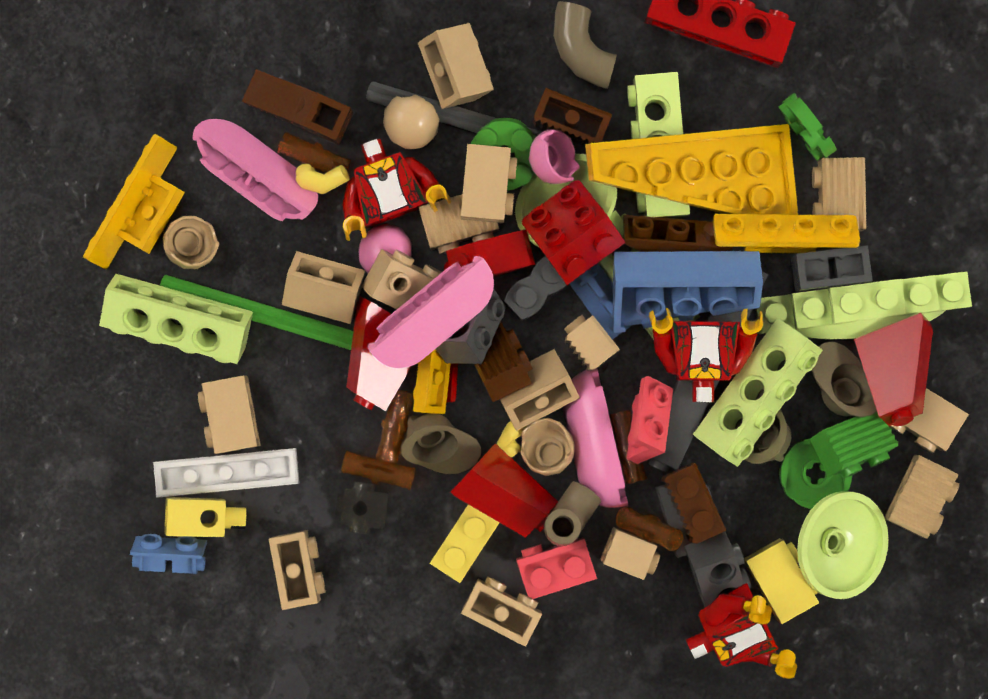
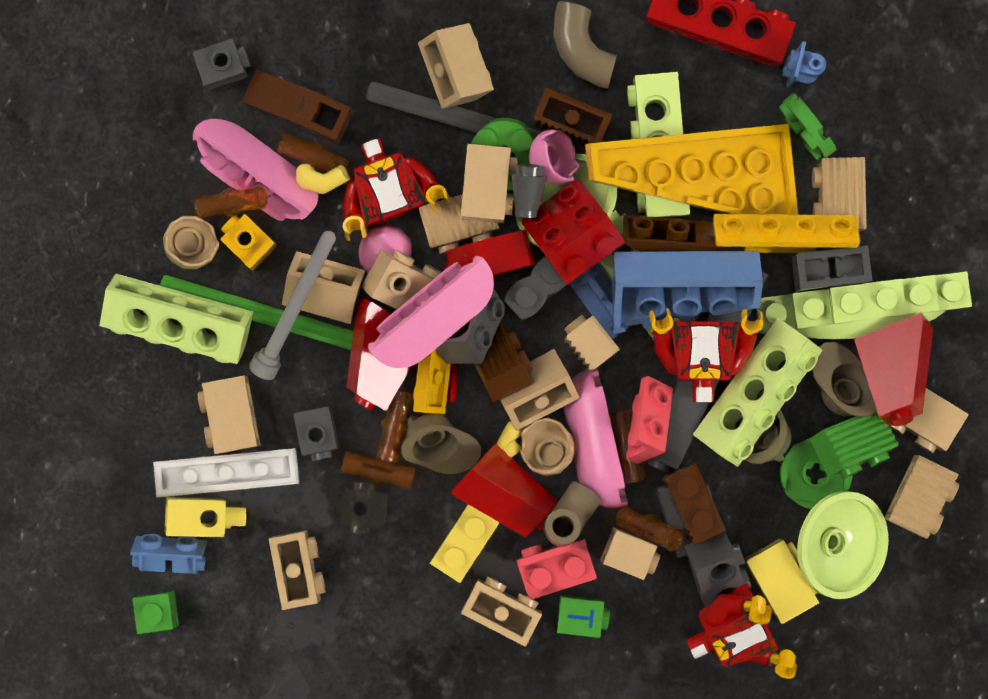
(140, 207): yellow bracket -> none
(155, 612): none -> bright green brick
(221, 64): none -> dark grey brick
(231, 202): none -> clear orange pin
(259, 247): none -> yellow brick
(266, 361): none -> light grey piece
(316, 433): none -> dark grey brick
(410, 121): tan hair -> none
(528, 187): none -> dark grey cone
(582, 616): none -> bright green brick
(803, 66): none -> medium blue hinge

